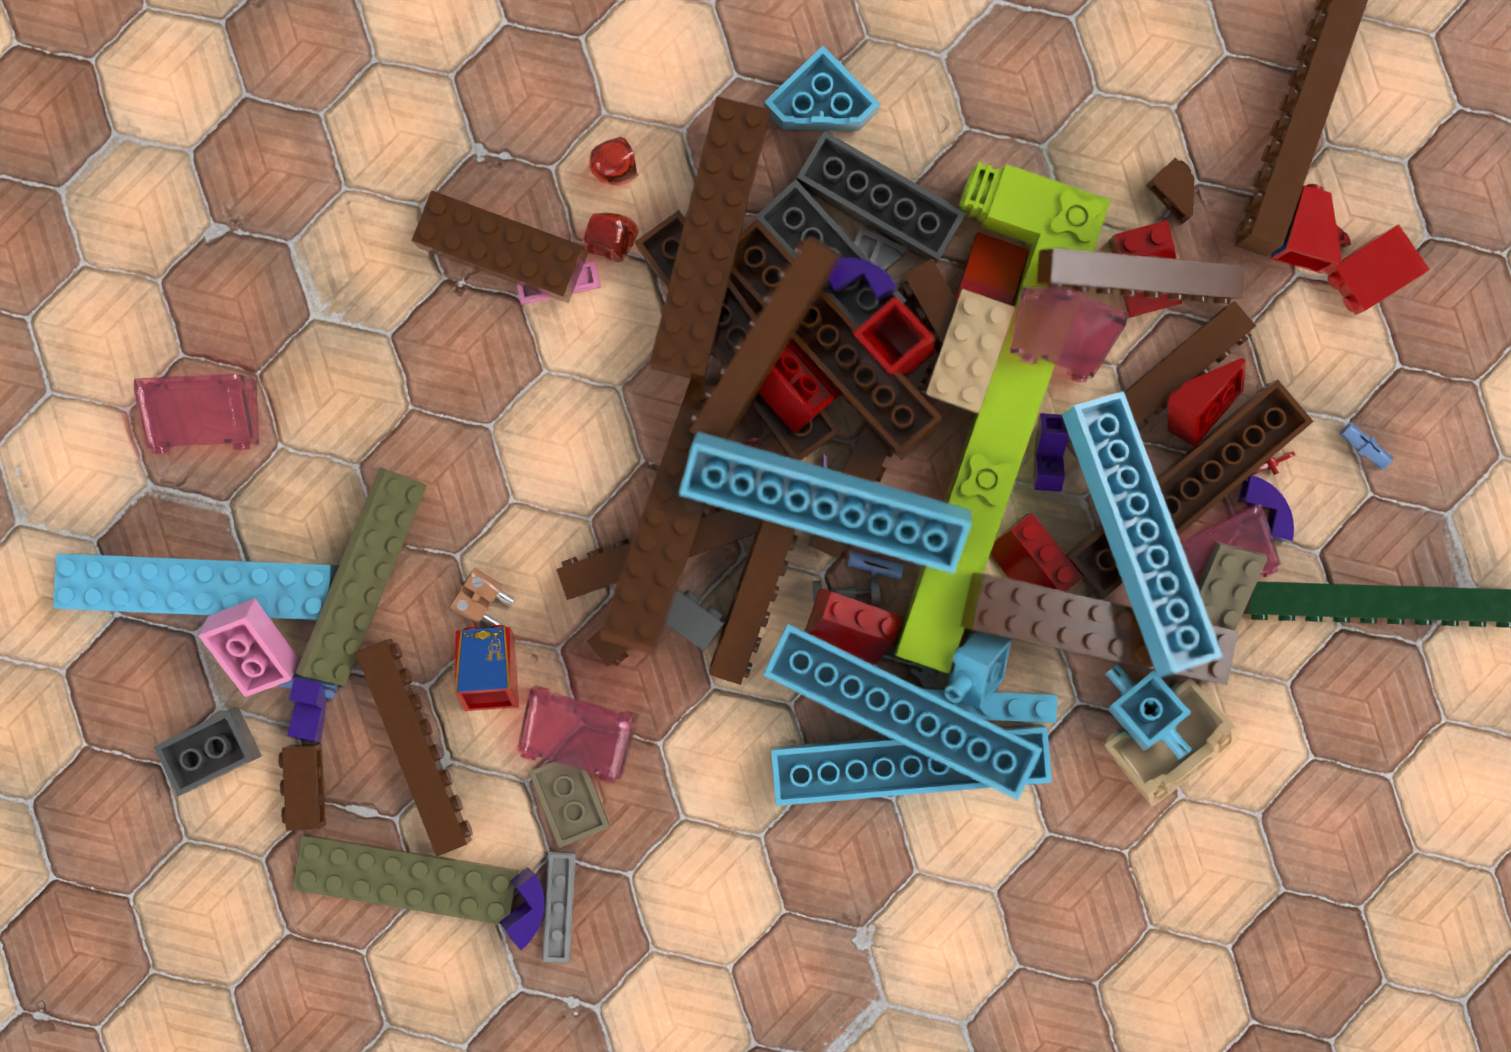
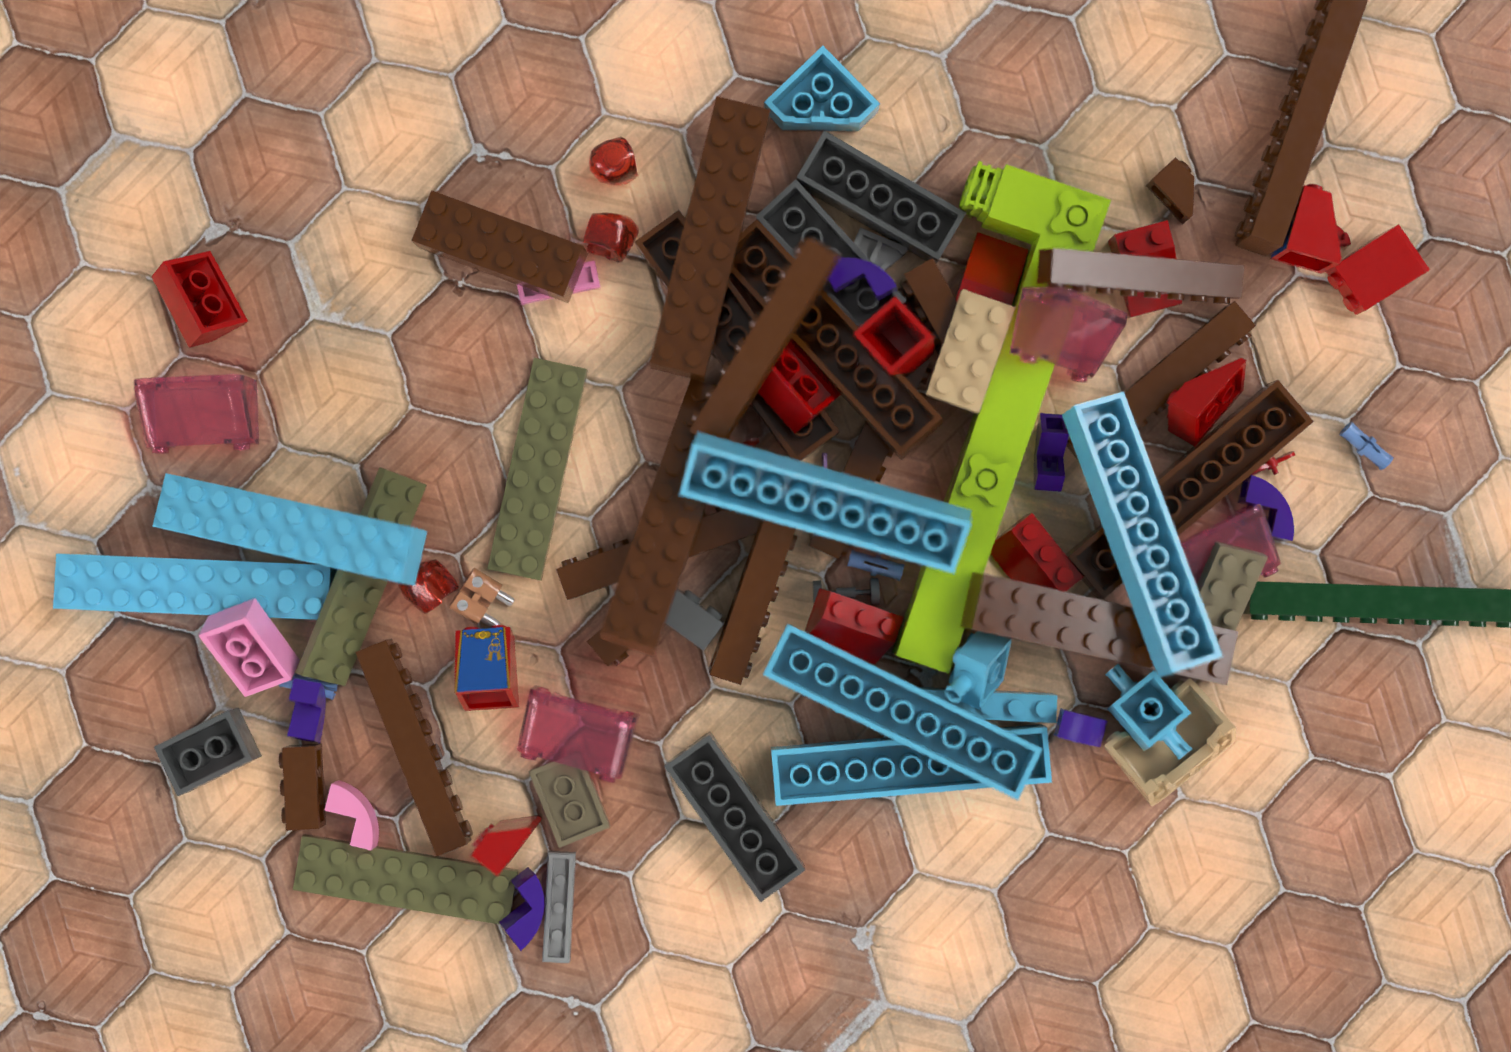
(198, 298): none -> red slope
(290, 529): none -> medium azure brick
(349, 801): none -> bright pink brick
(431, 586): none -> clear red piece
(501, 842): none -> red slope
(537, 469): none -> olive plate
(735, 816): none -> dark grey brick
(1080, 728): none -> dark purple brick

